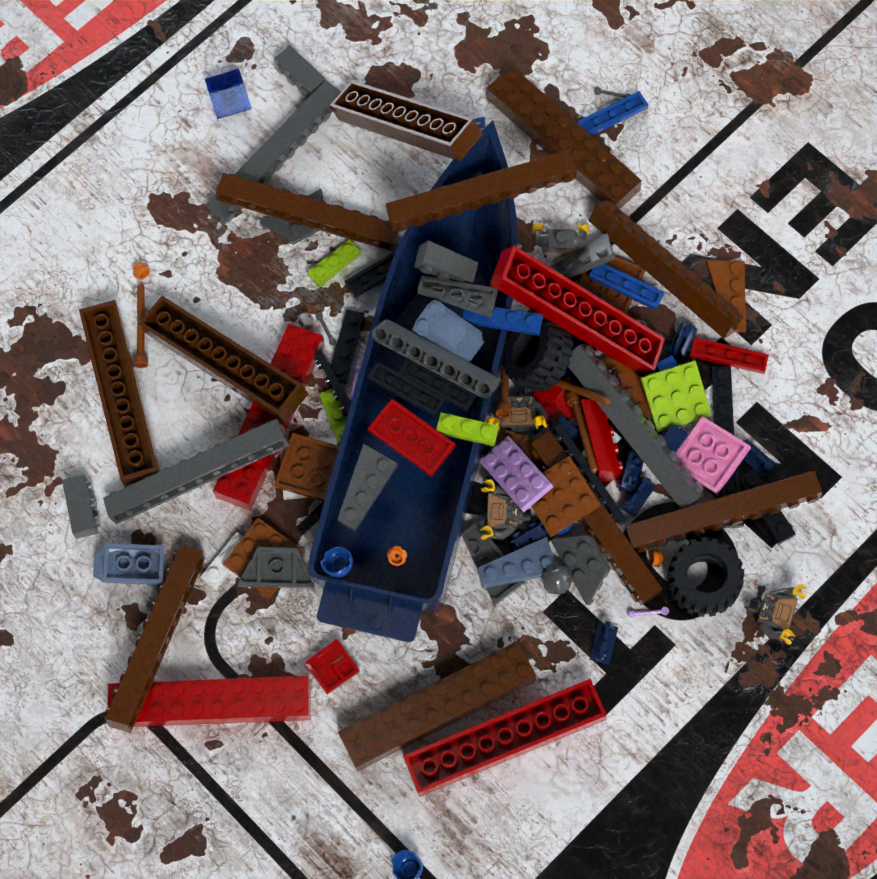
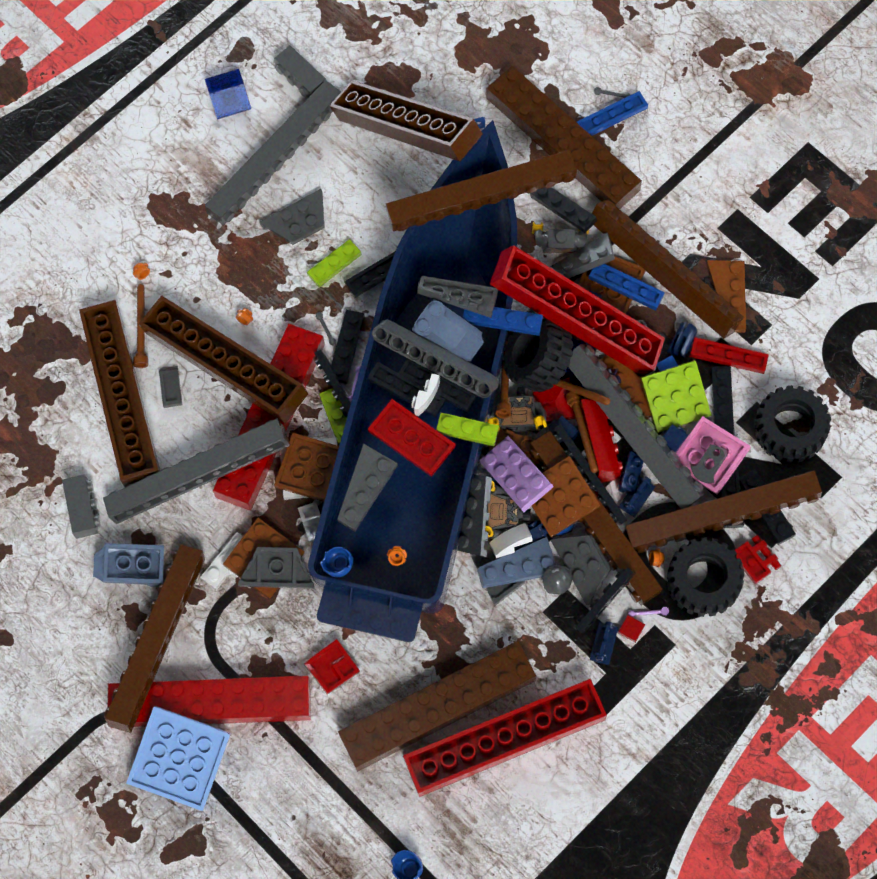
(170, 388): none -> dark grey tile
(178, 758): none -> light blue plate
(244, 316): none -> orange plate
(305, 320): light grey hinge -> none
(306, 211): reddish brown brick -> none
(310, 517): none -> white slope
(424, 398): none -> white slope
(445, 263): dark grey brick -> none
(474, 523): none -> dark grey wing
(505, 542): none -> white slope
(565, 208): none -> black plate
(601, 604): none -> black plate
(631, 628): none -> red tile
(707, 475): none -> dark grey piece
(752, 563): none -> red plate
(758, 460): dark blue hinge -> none
(777, 612): torso -> none
(803, 403): none -> black tyre

